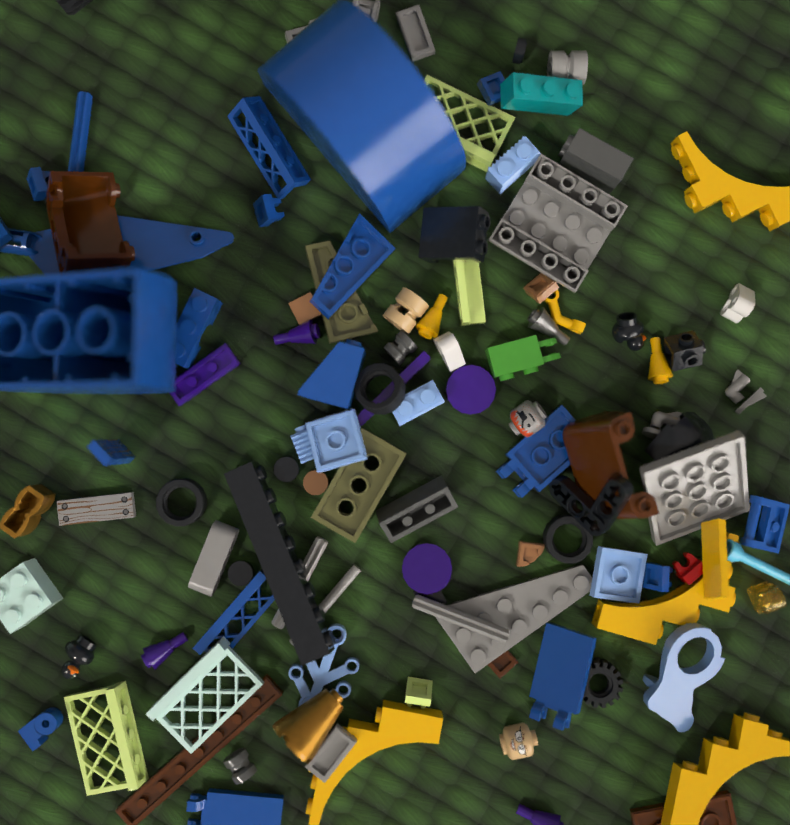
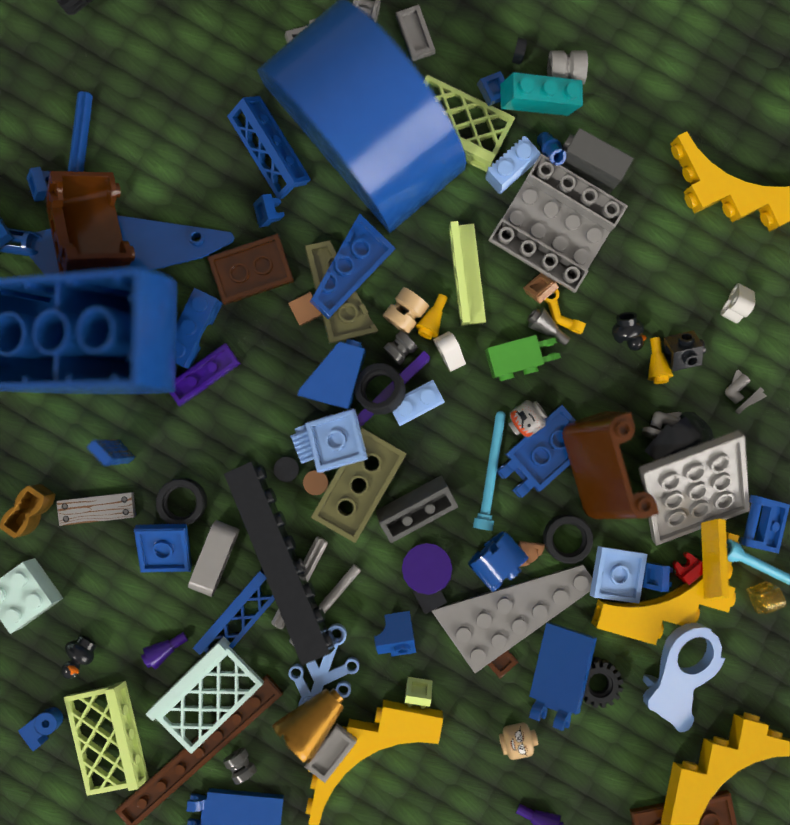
(163, 548): none -> blue tile
(240, 573): black tile -> none
(250, 269): none -> reddish brown tile
(304, 333): dark purple cone -> none
(397, 635): none -> blue brick
(454, 234): black panel -> none
(460, 618): light grey axle -> none
(470, 389): dark purple tile -> none
(484, 519): none -> medium azure piece
(498, 560): none -> blue brick
(551, 148): none -> blue pin
(563, 487): black beam -> none

